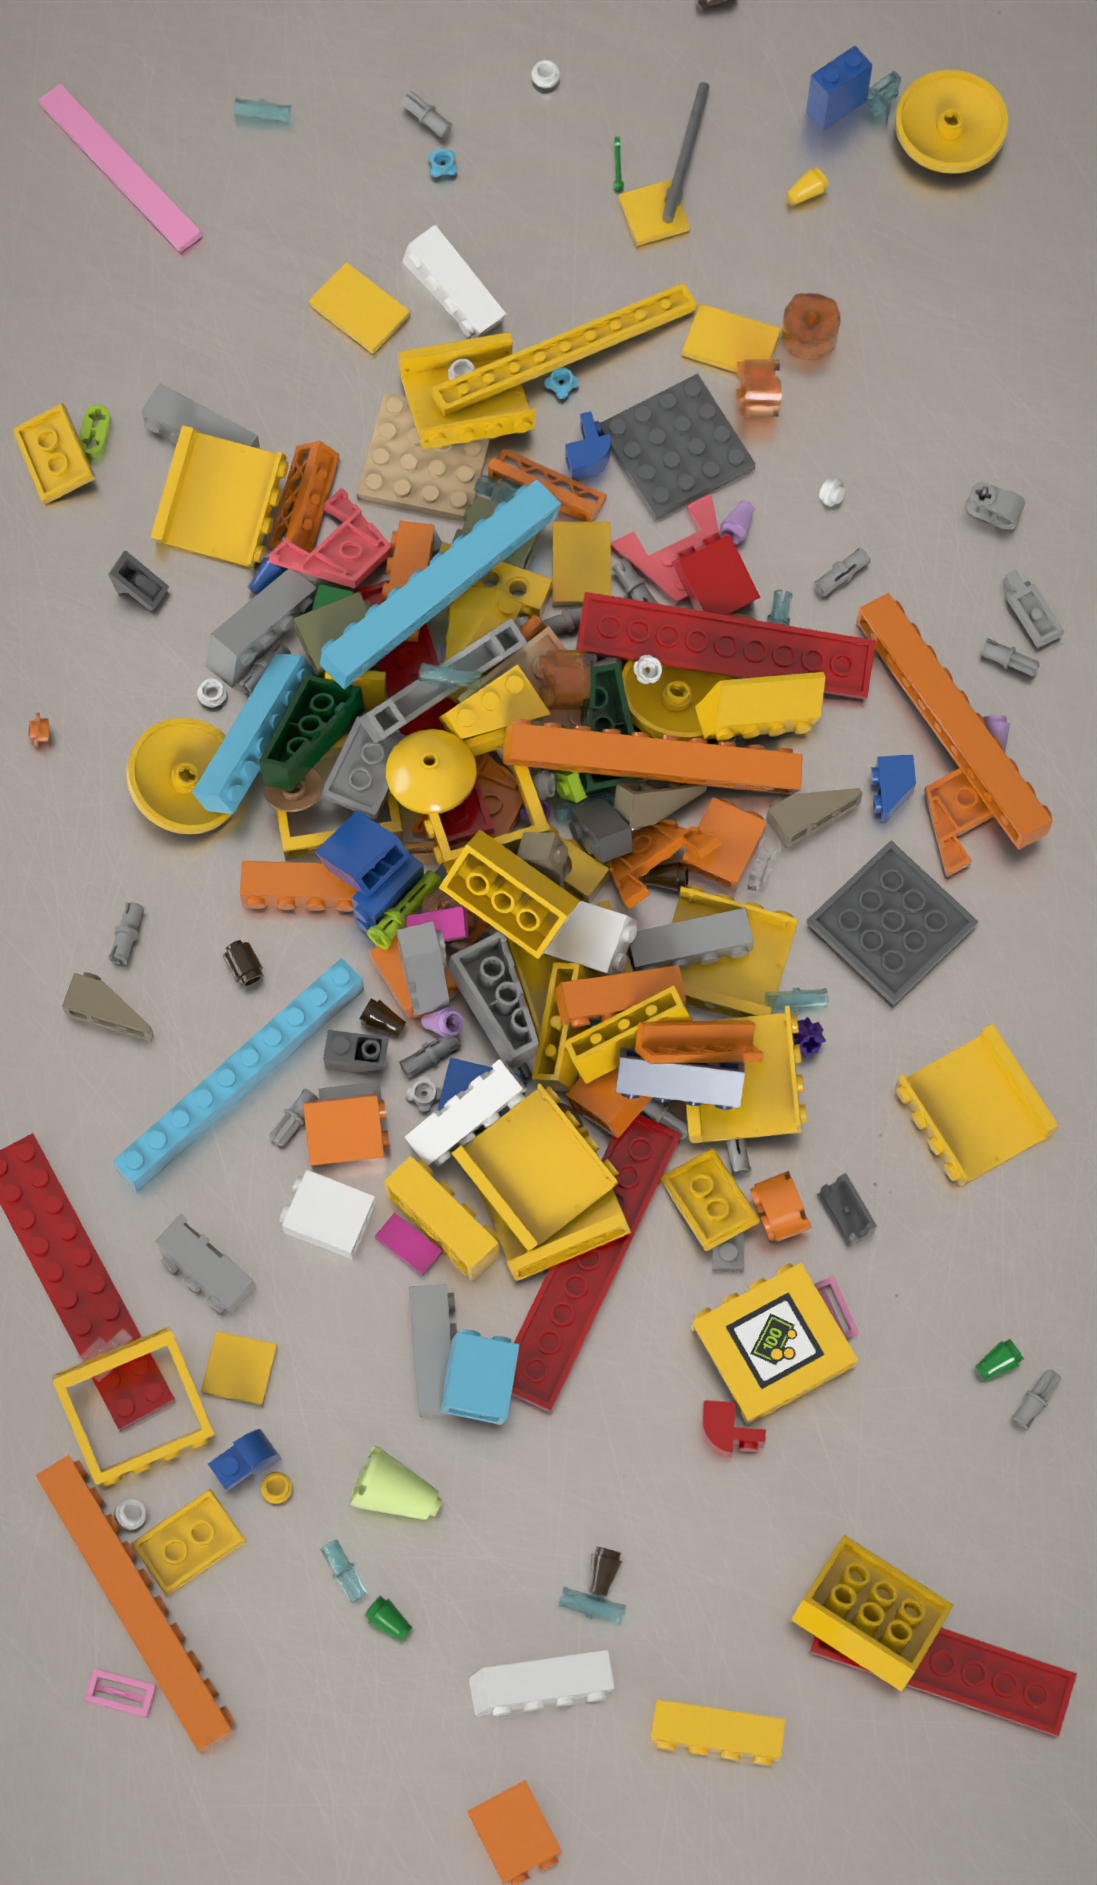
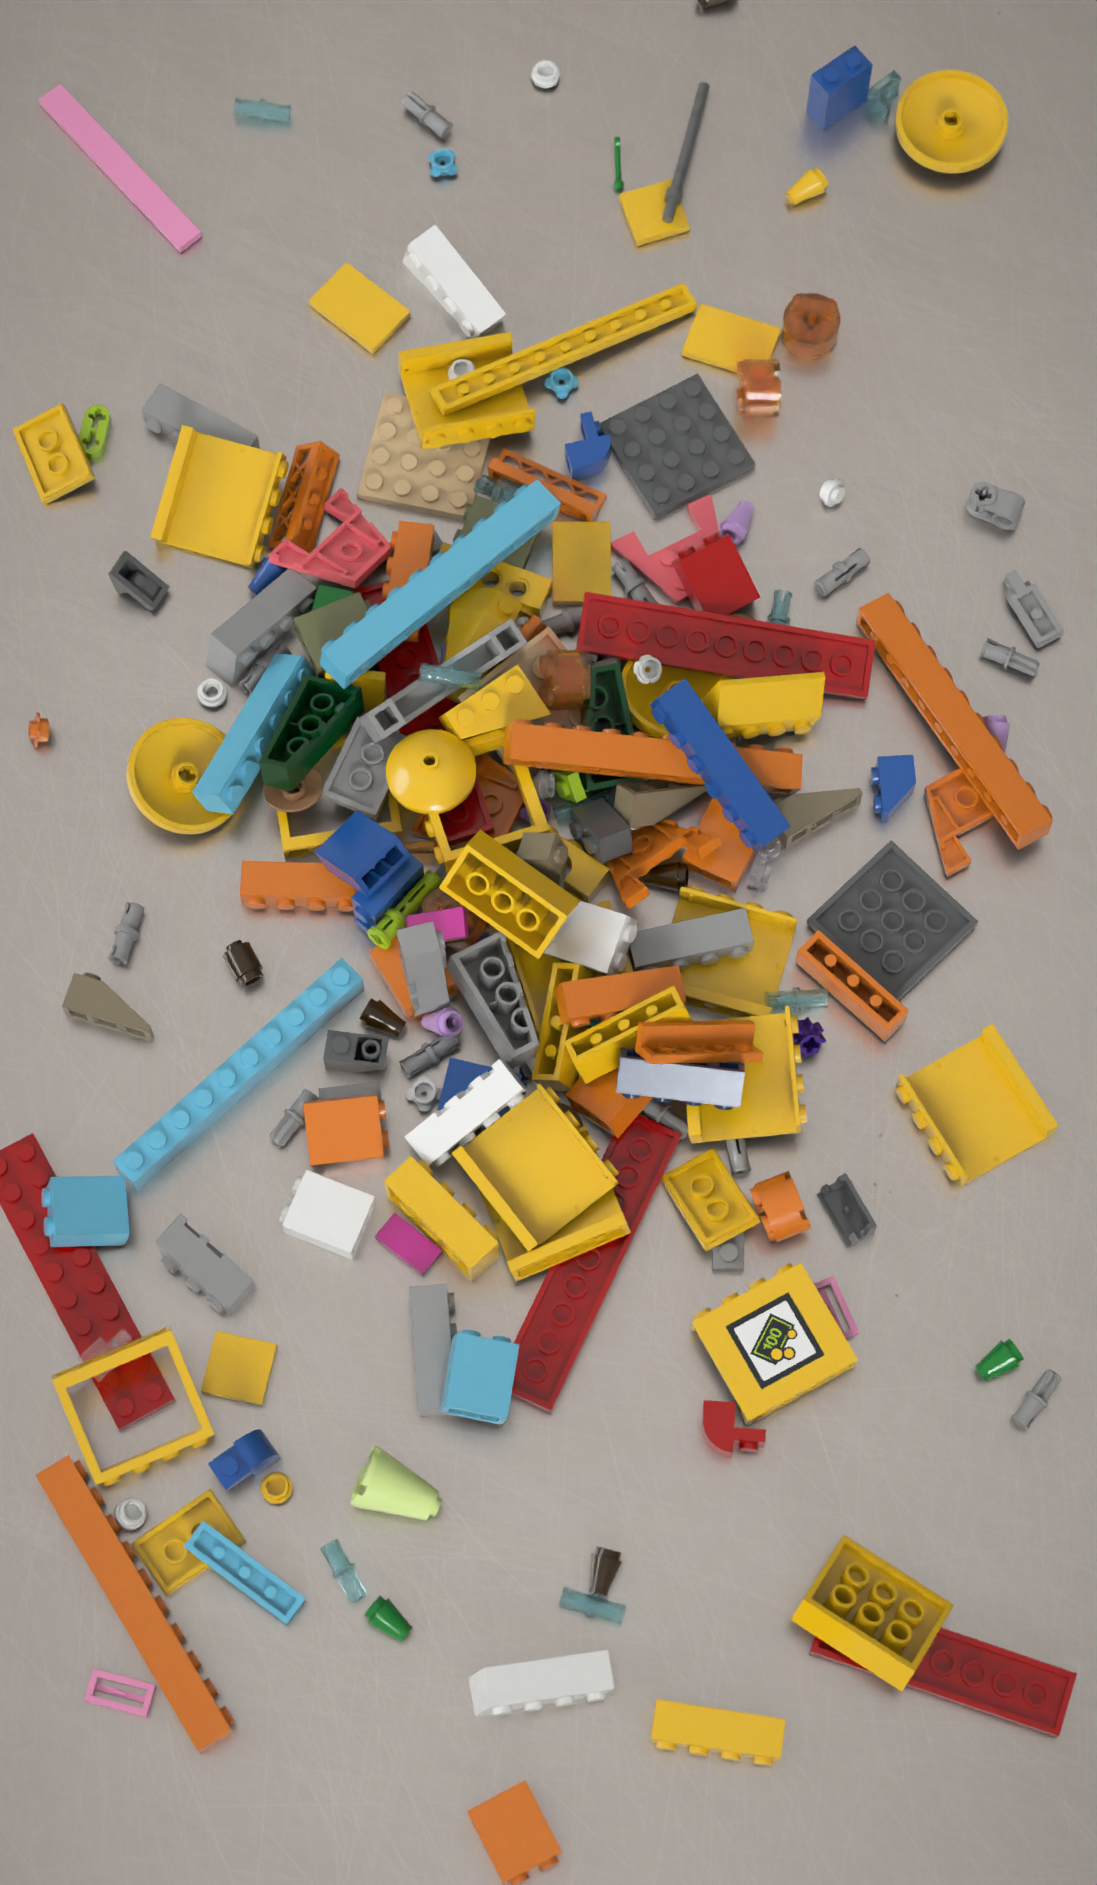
(86, 1211): none -> medium azure brick
(244, 1572): none -> medium azure plate
(719, 765): none -> blue brick
(851, 985): none -> orange brick

